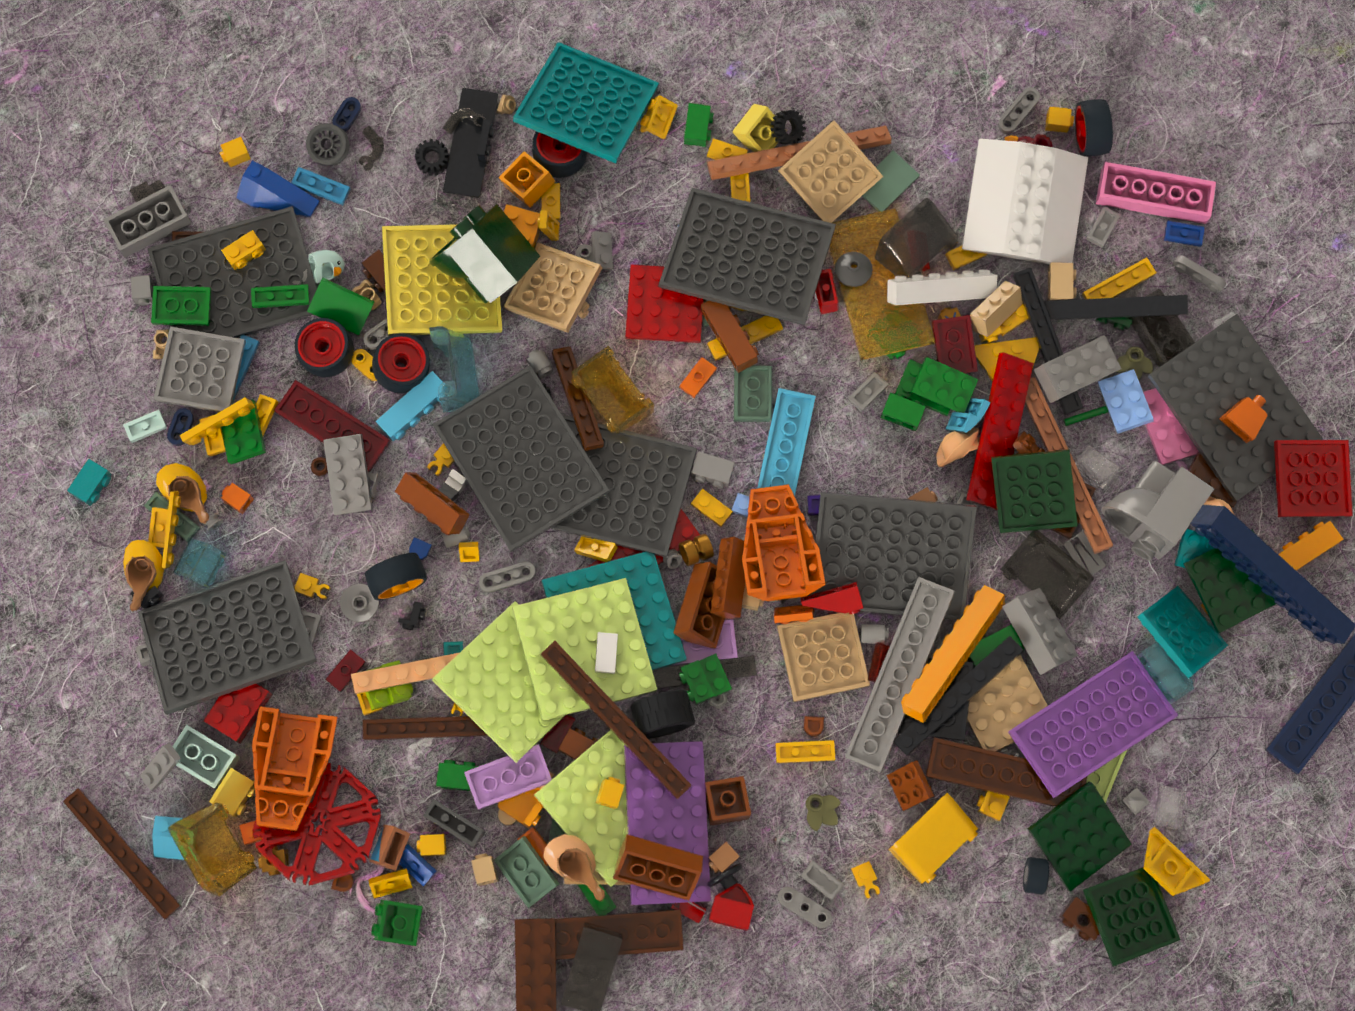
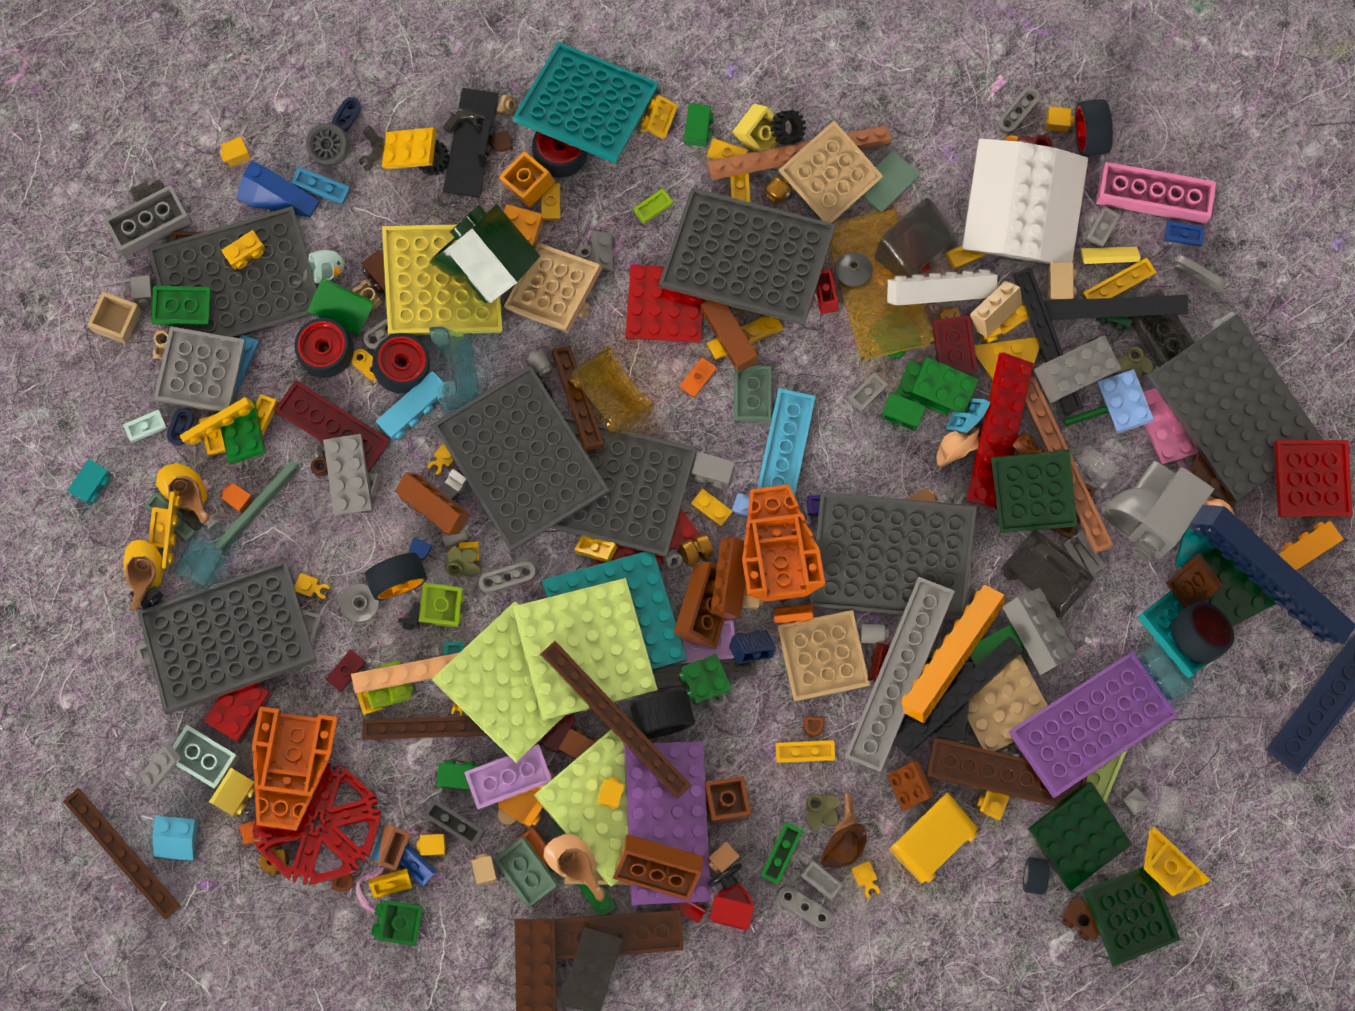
(114, 318): none -> tan piece
(192, 520): none -> clear smoke tile
(211, 849): clear yellow windscreen -> none
(257, 506): none -> sand green tile
(280, 296): green plate -> none
(409, 148): none -> yellow plate
(441, 605): none -> lime plate
(463, 560): none -> olive plate
(501, 141): none -> reddish brown tile
(549, 225): yellow plate -> none
(606, 652): white tile -> none
(653, 206): none -> lime plate
(752, 646): none -> dark blue brick
(778, 190): none -> pearl gold head
(781, 853): none -> green brick
(839, 599): red slope -> none
(847, 840): none -> reddish brown hat
(1110, 255): none -> light yellow tile
(1194, 582): none -> reddish brown plate
(1202, 632): none -> wheel
(1246, 418): orange torso -> none

